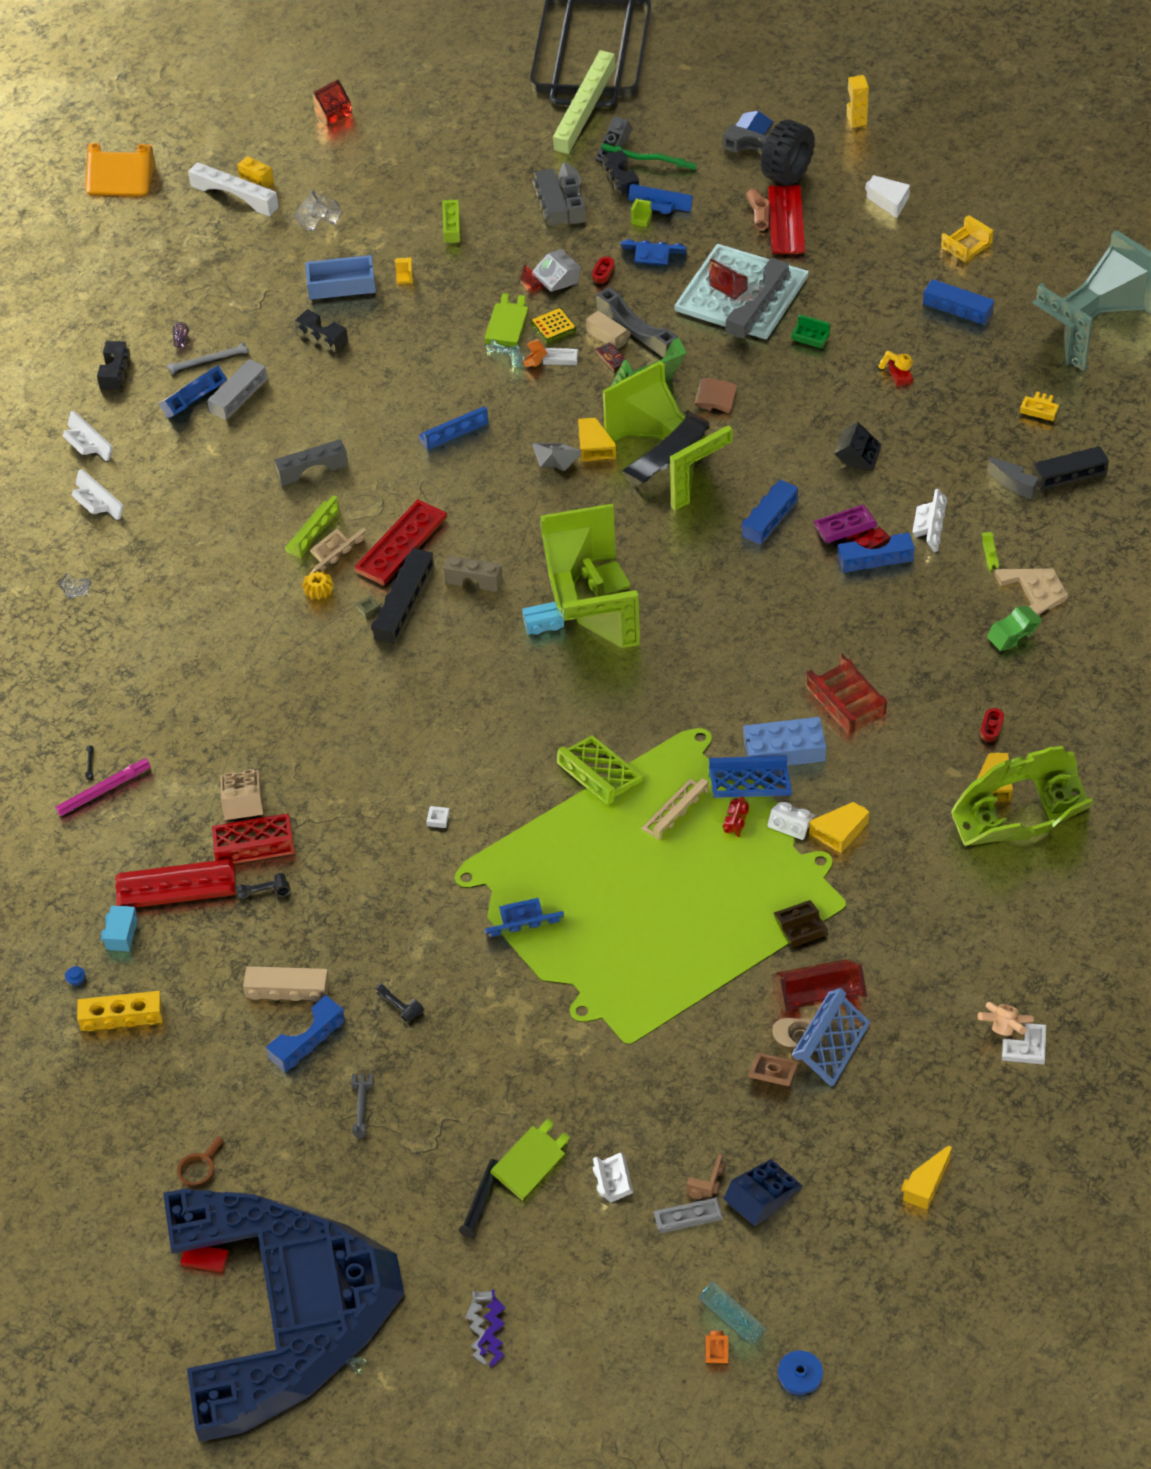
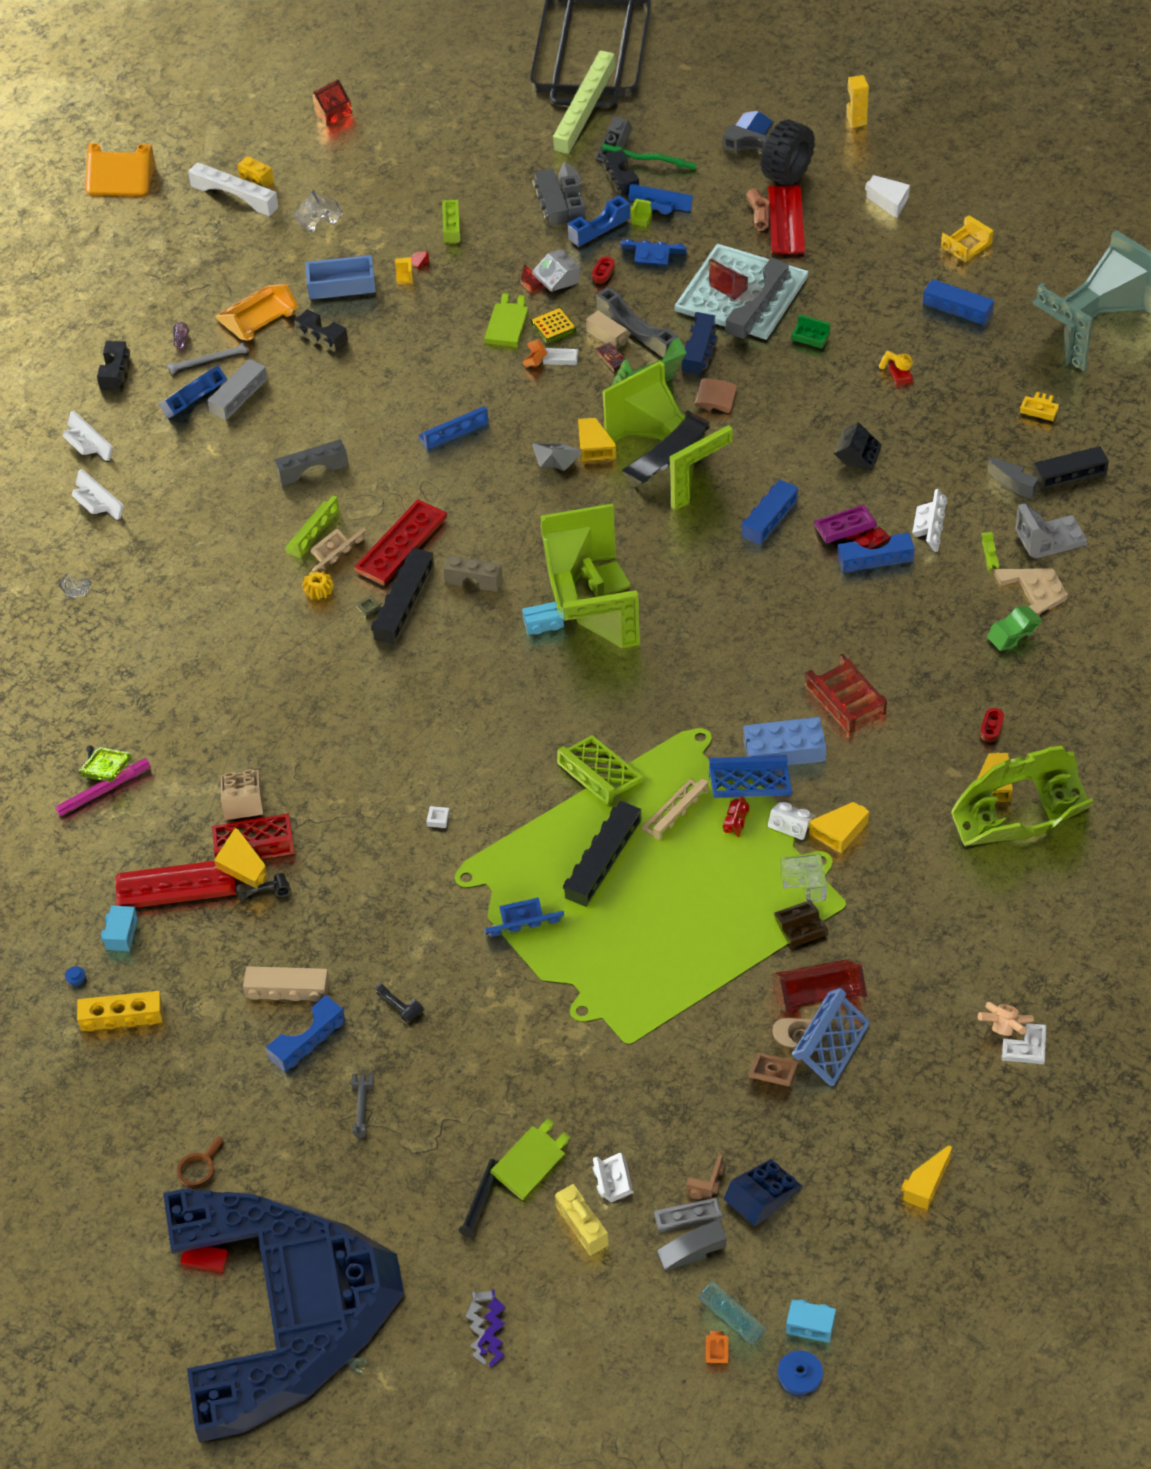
(105, 764): none -> clear neon green tile
(241, 861): none -> yellow slope
(258, 310): none -> light orange windscreen
(420, 258): none -> slope
(514, 352): clear light blue brick -> none
(581, 1219): none -> light yellow piece
(602, 853): none -> black brick
(614, 213): none -> blue arch
(693, 1246): none -> dark grey slope
(701, 344): none -> dark blue wedge
(805, 872): none -> clear brick
(810, 1320): none -> medium azure brick
(1047, 537): none -> light grey bracket

